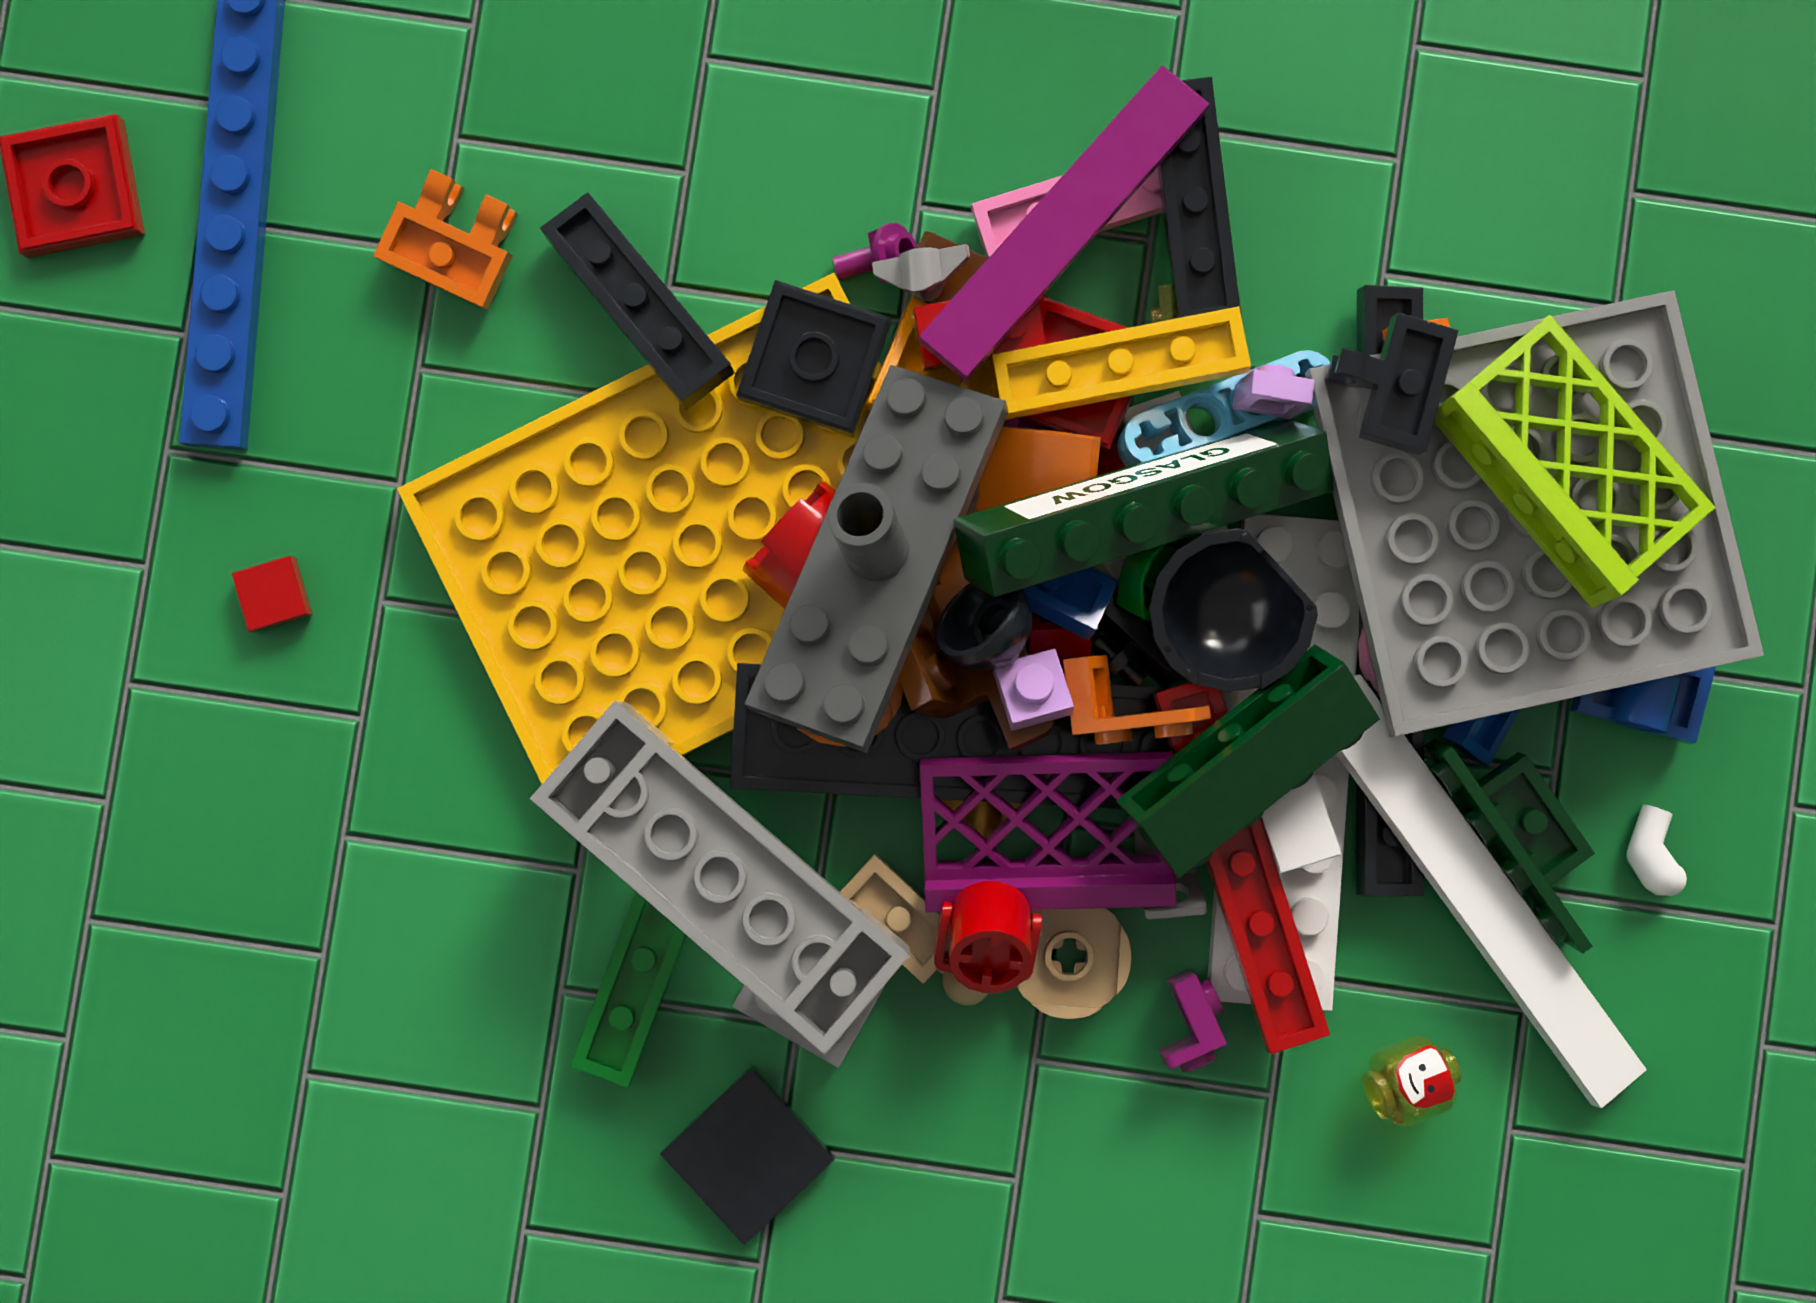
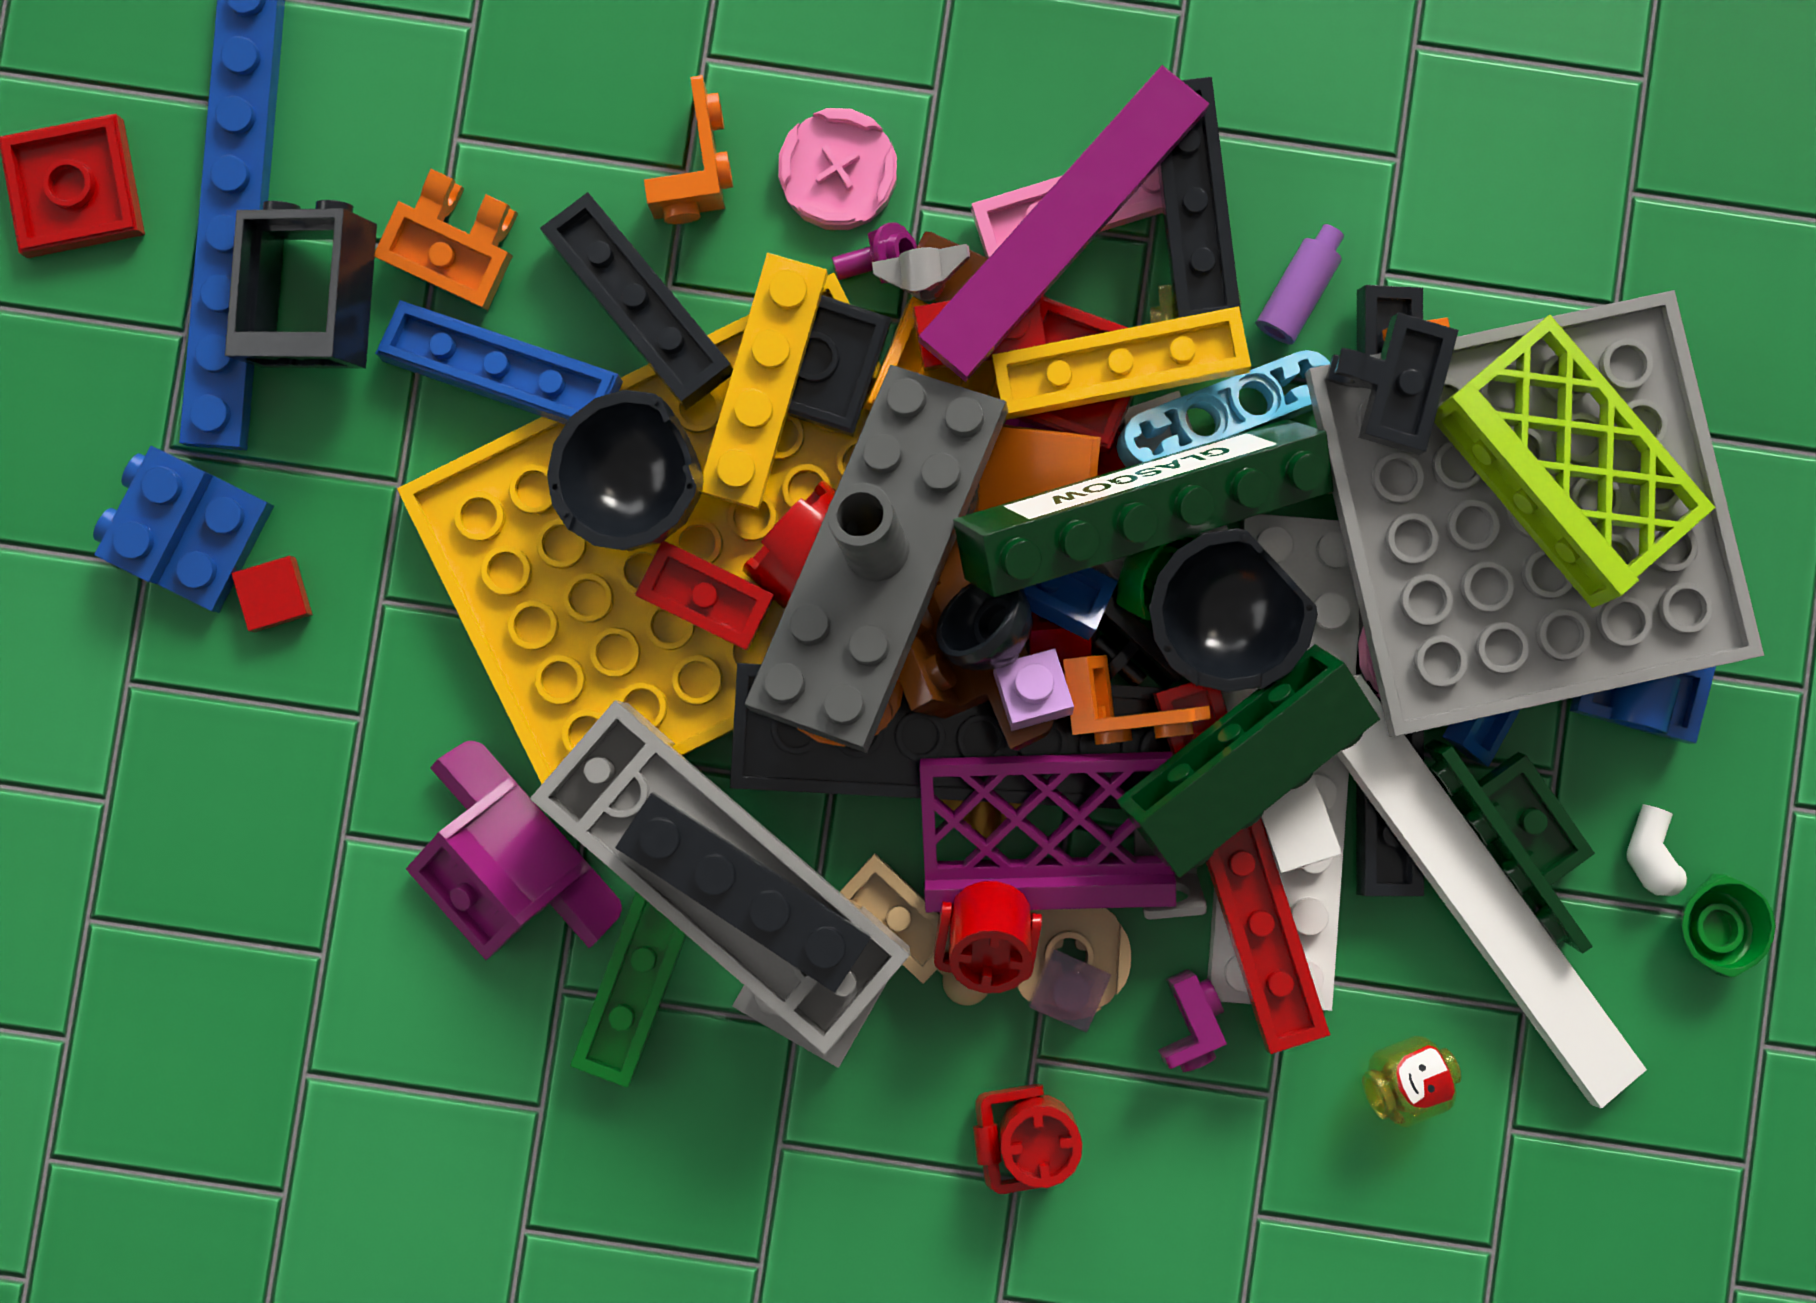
(181, 528): none -> blue plate
(257, 283): none -> black window
(492, 364): none -> blue tile
(505, 860): none -> magenta plate
(624, 472): none -> black cylinder
(686, 195): none -> orange bracket
(705, 595): none -> red plate
(743, 892): none -> black plate
(747, 1155): black tile -> none
(763, 381): none -> yellow plate
(837, 169): none -> bright pink tile
(1035, 1139): none -> red piece
(1069, 990): none -> plate
(1273, 392): lavender plate -> none
(1301, 286): none -> medium lavender cylinder
(1727, 925): none -> green hat

